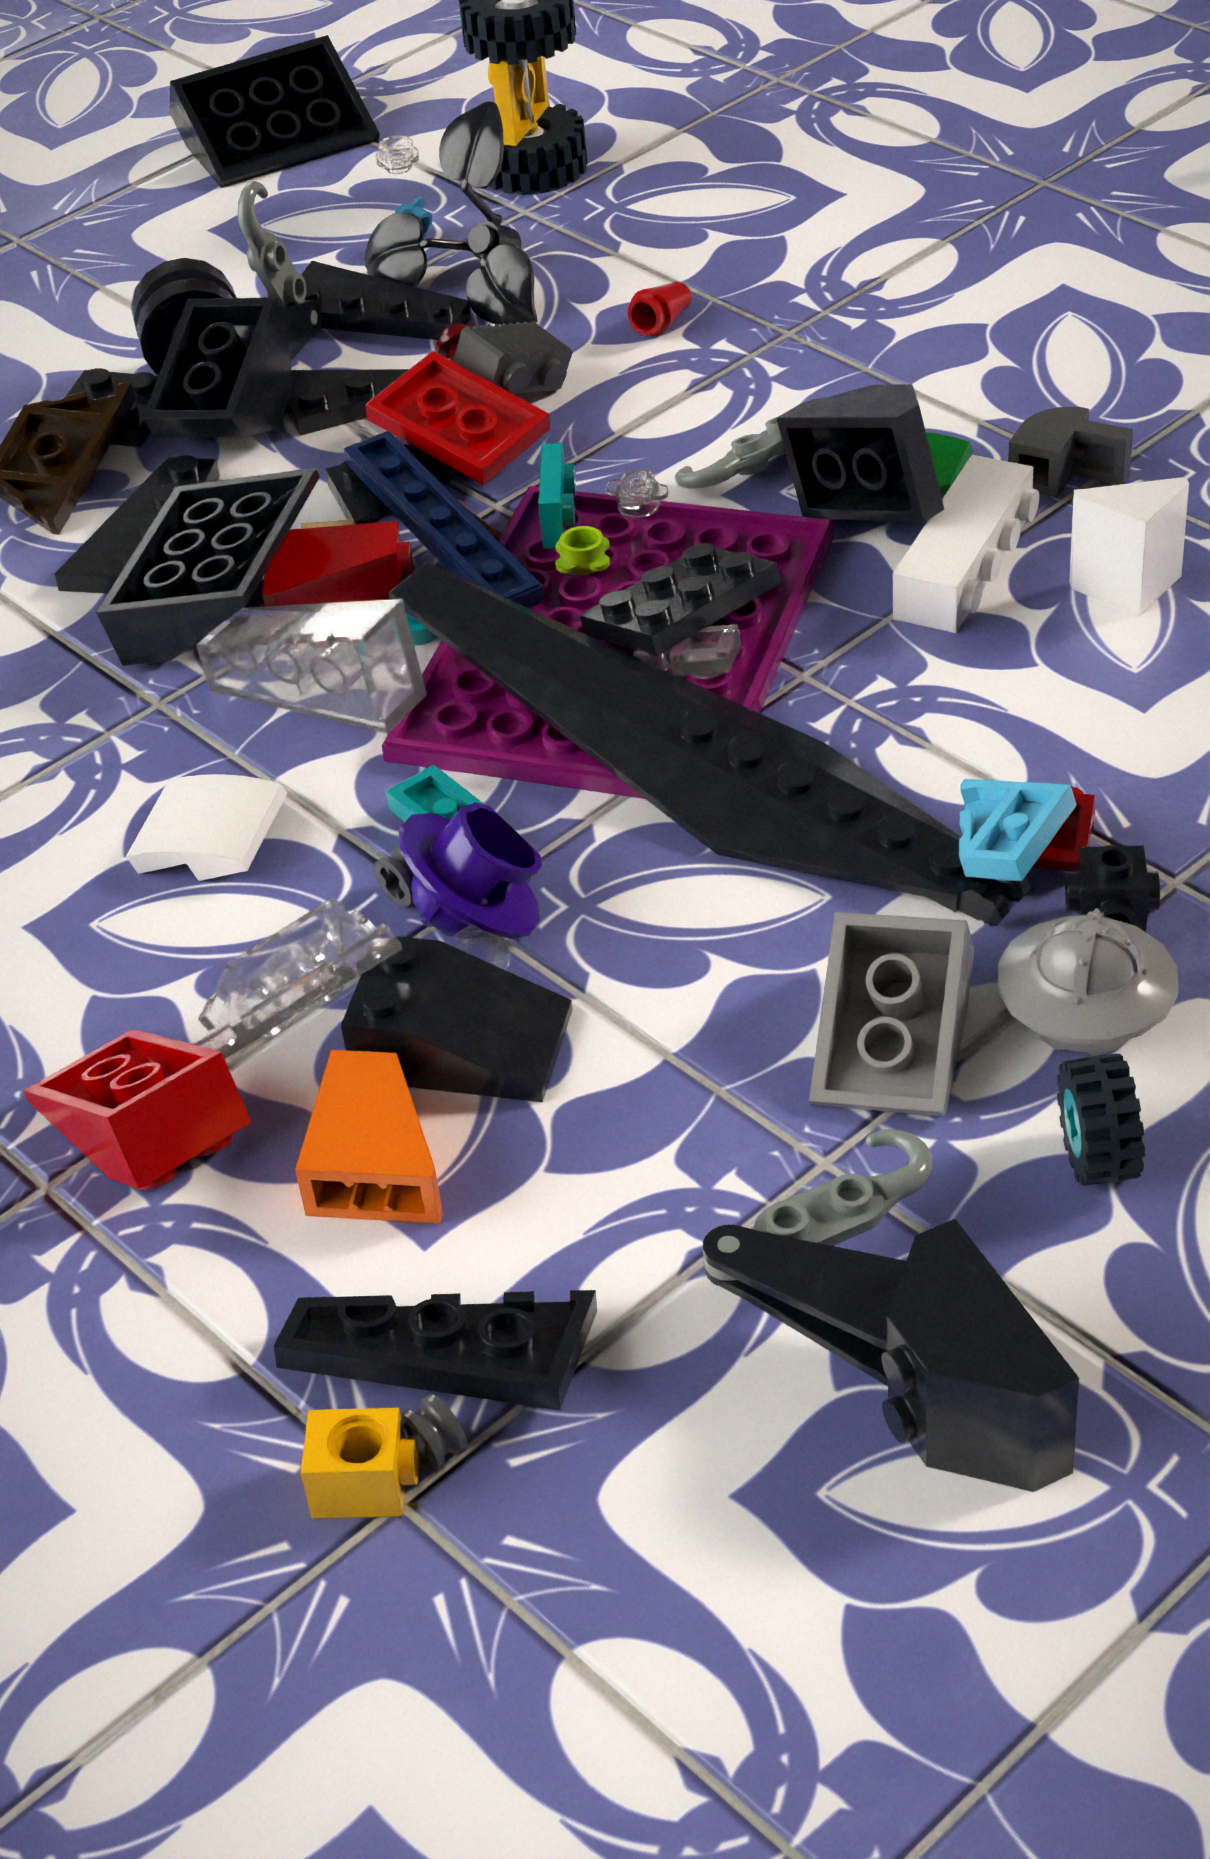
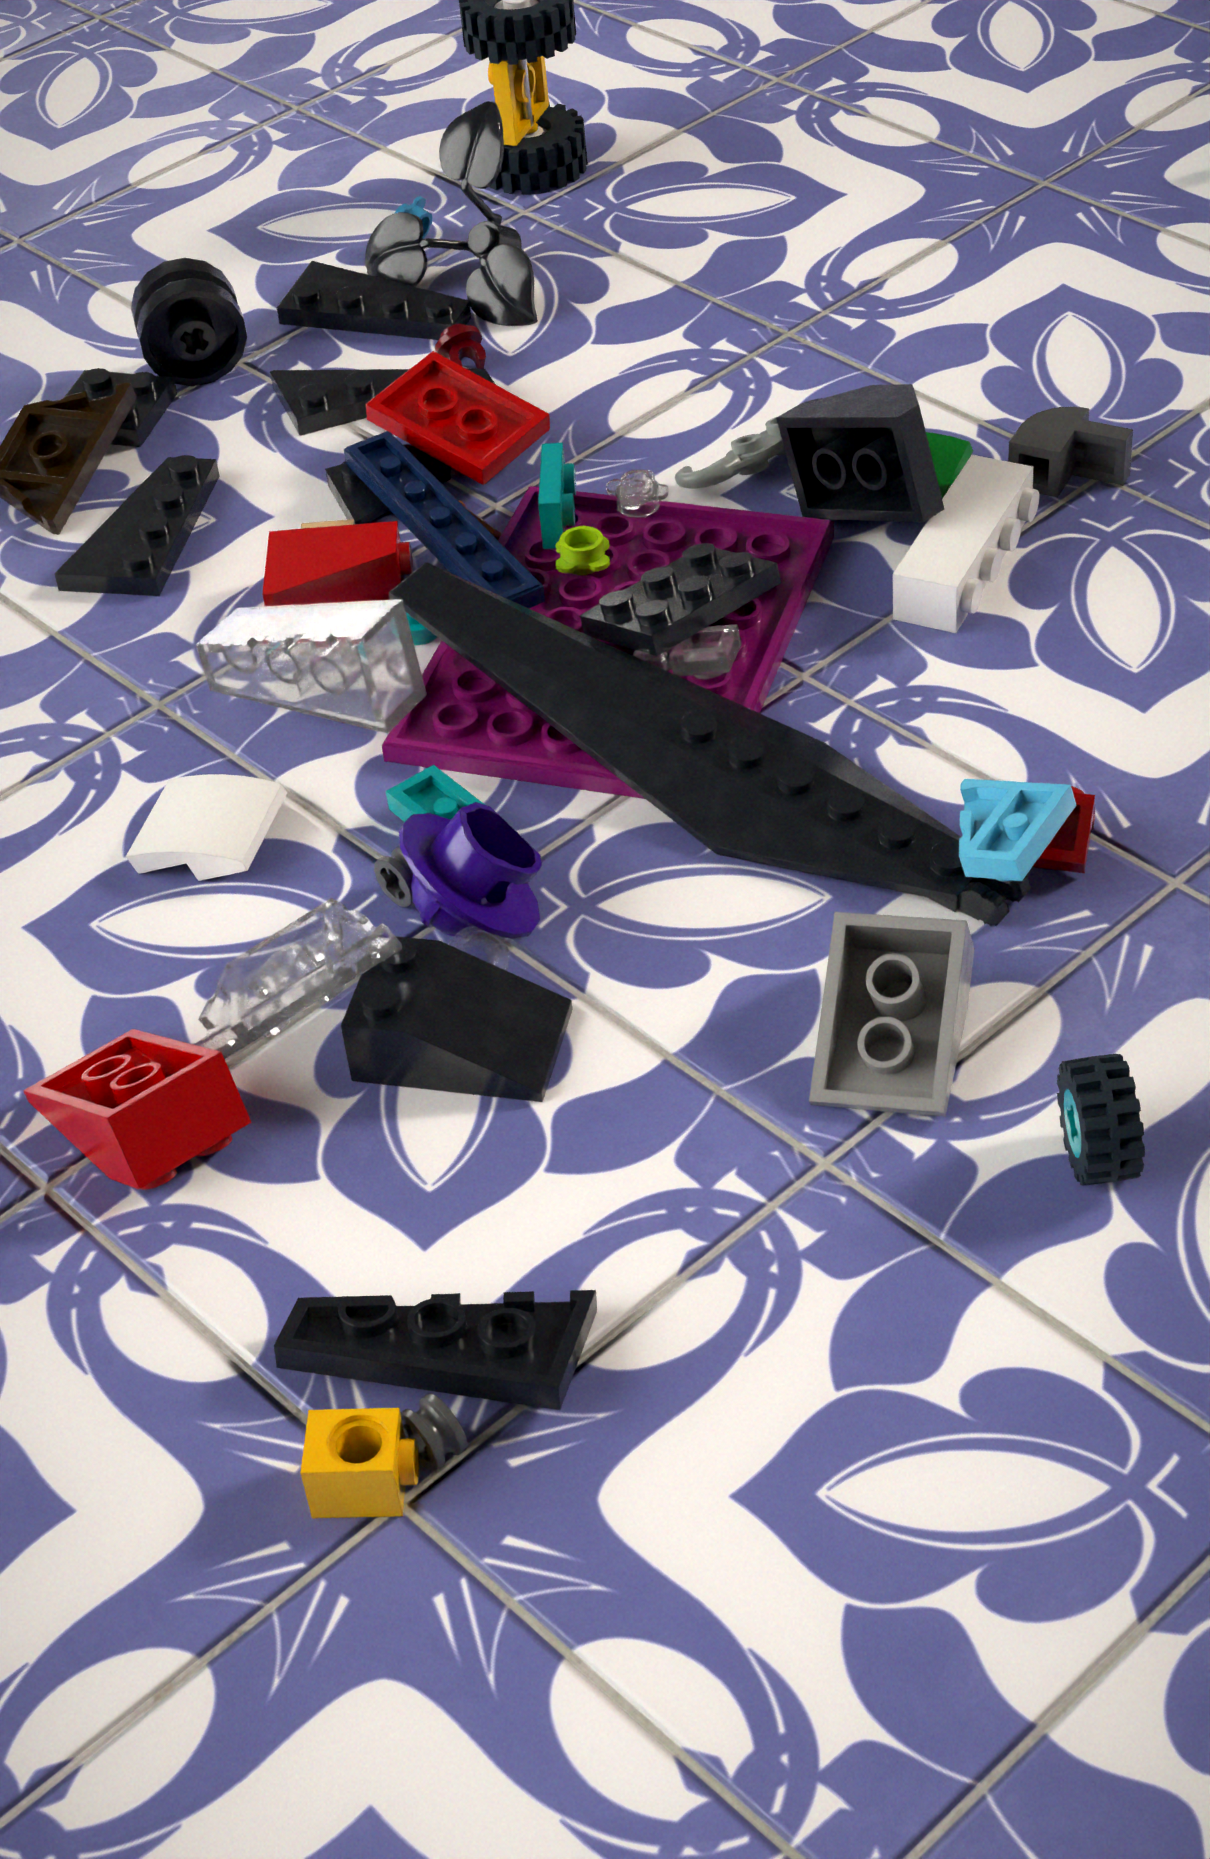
(200, 562): black slope -> none
(235, 355): black slope -> none
(270, 111): black slope -> none
(367, 1145): orange slope -> none
(397, 154): clear plate -> none
(514, 356): dark grey brick -> none
(658, 307): red cone -> none
(945, 1333): black slope -> none
(1087, 982): light grey helmet -> none
(1114, 882): black brick -> none
(1128, 541): white slope -> none

